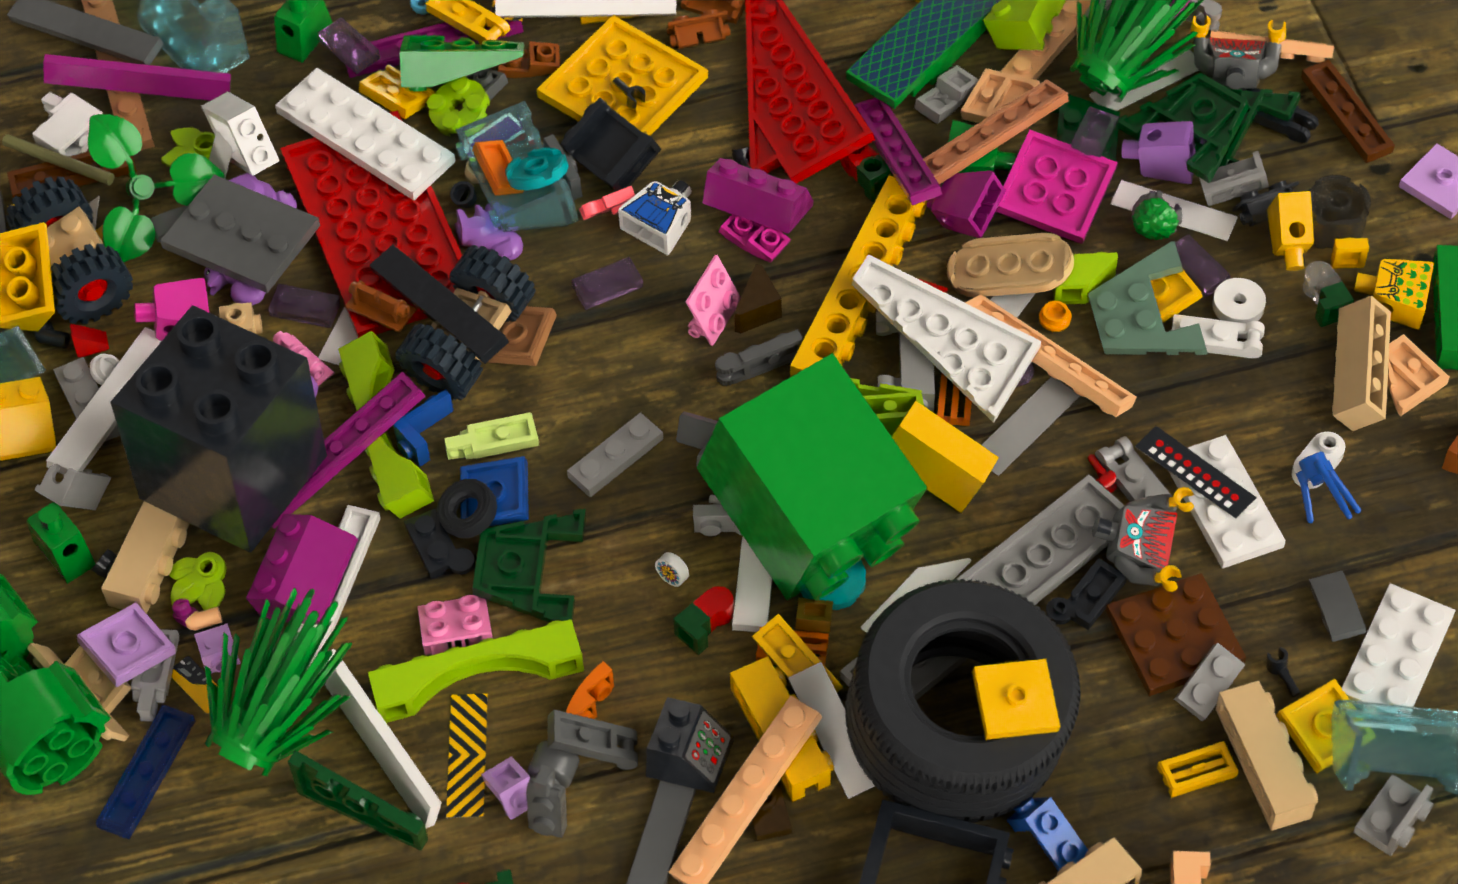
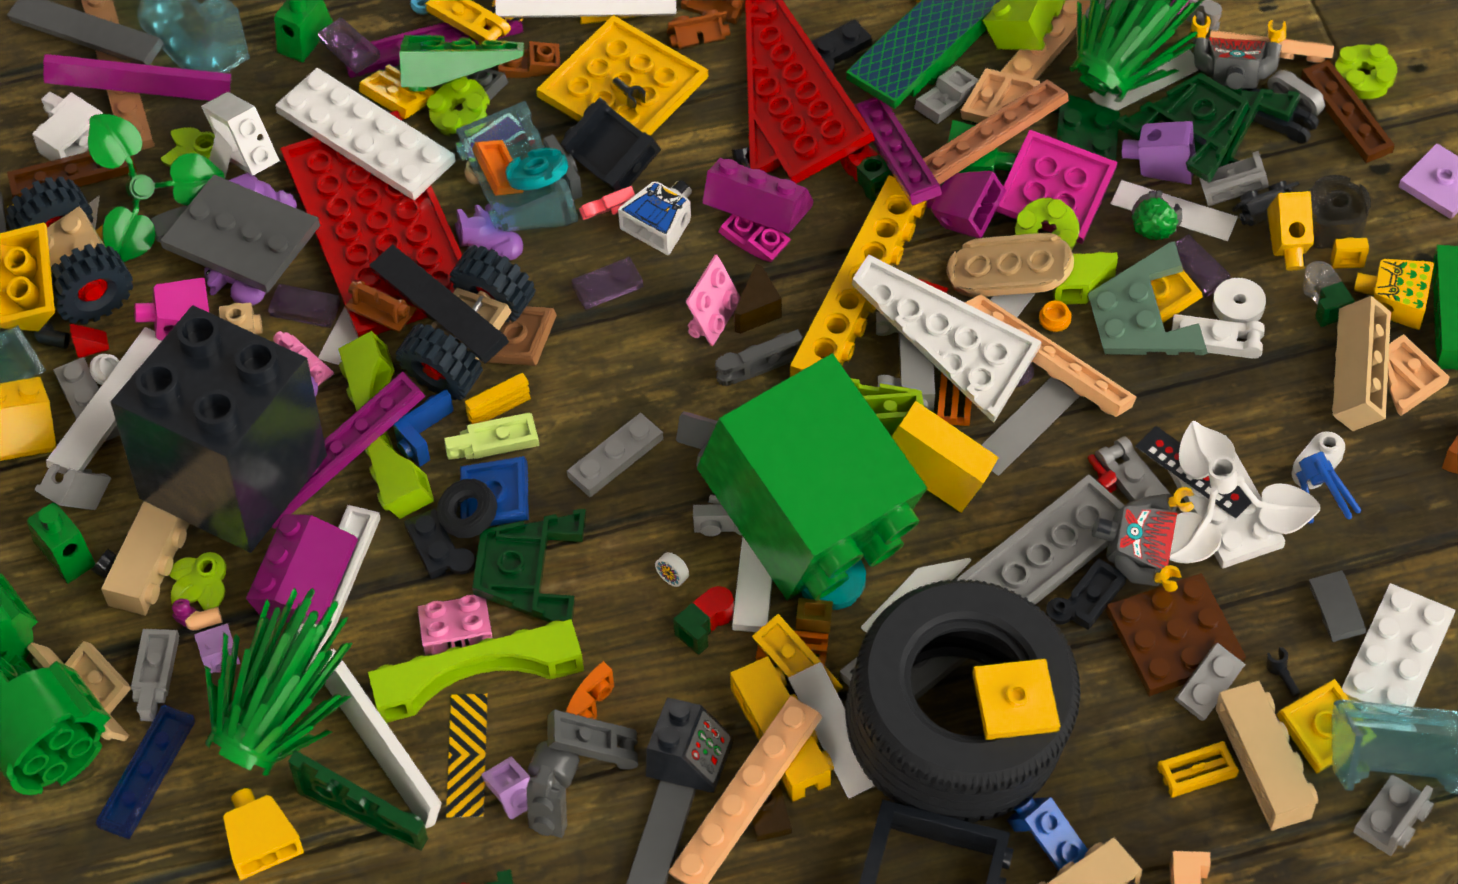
(58, 159): olive bar -> none
(126, 644): lavender plate -> none
(192, 681): sticker -> none
(259, 834): none -> yellow torso
(459, 194): black hinge -> none
(498, 399): none -> yellow tile
(842, 43): none -> black hinge
(1054, 212): none -> lime plate
(1094, 132): clear purple plate -> none
(1213, 454): none -> white plant
(1310, 98): none -> light grey plate
(1367, 57): none -> lime plate

